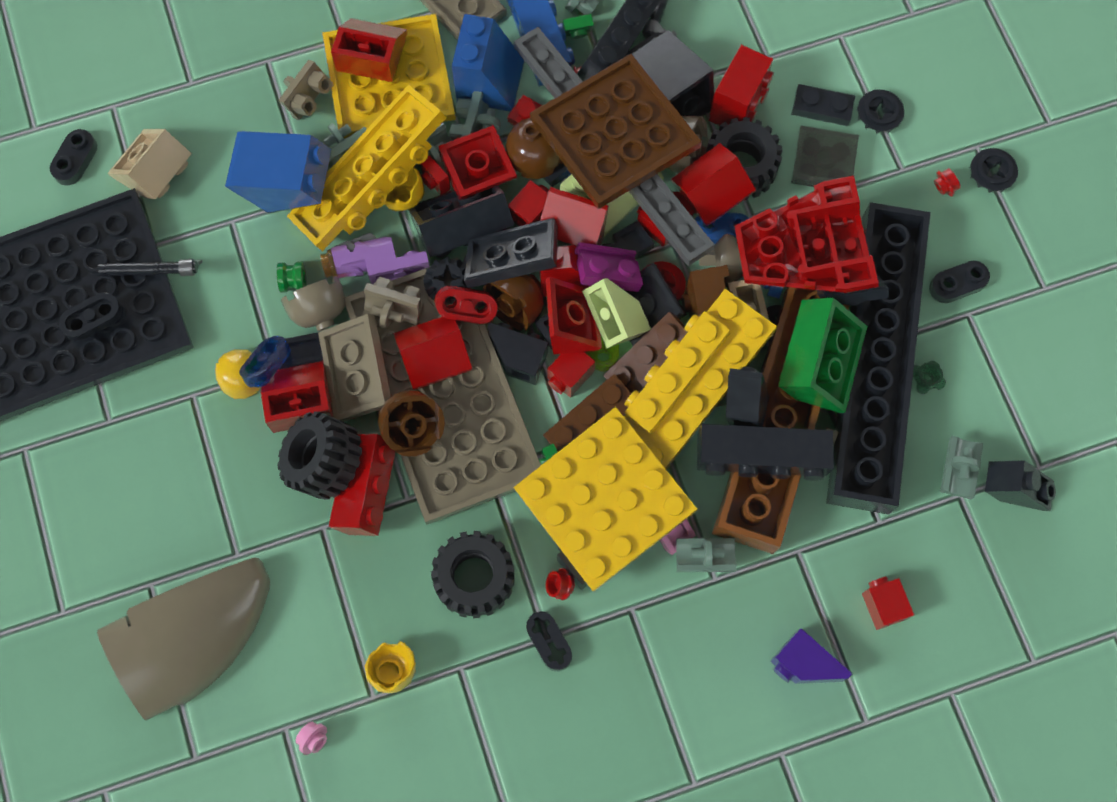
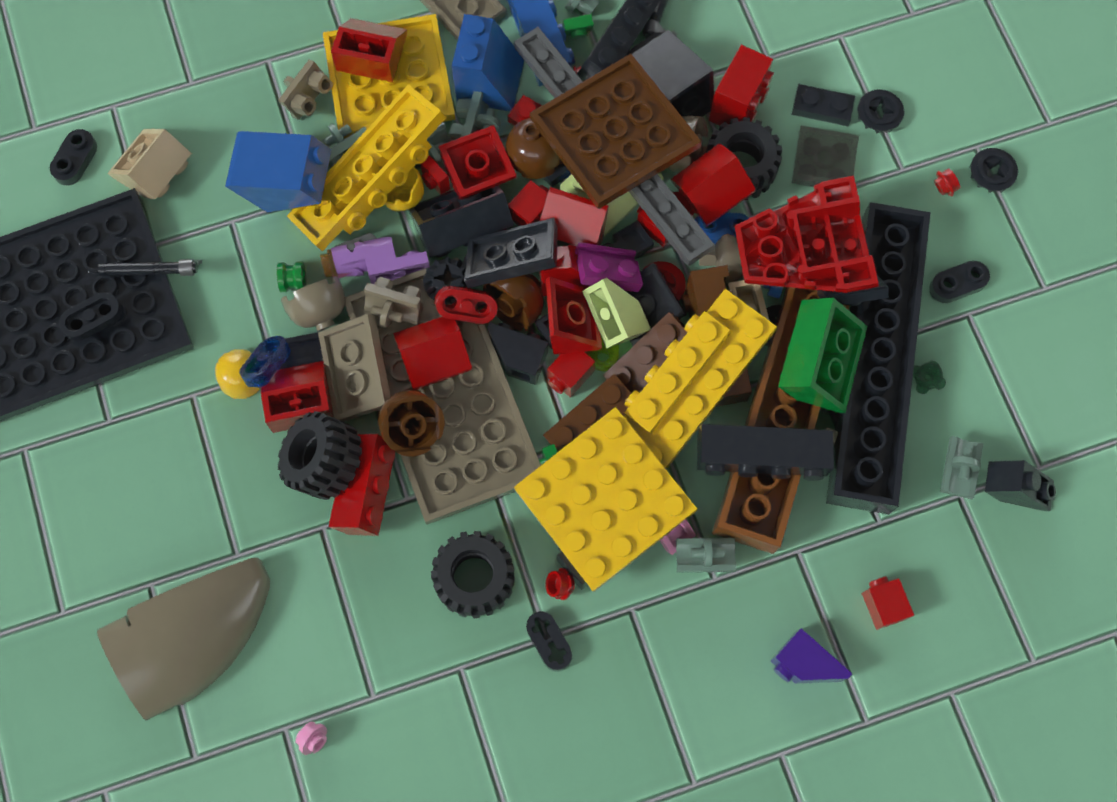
(390, 667): yellow hair -> none
(746, 397): black slope -> none

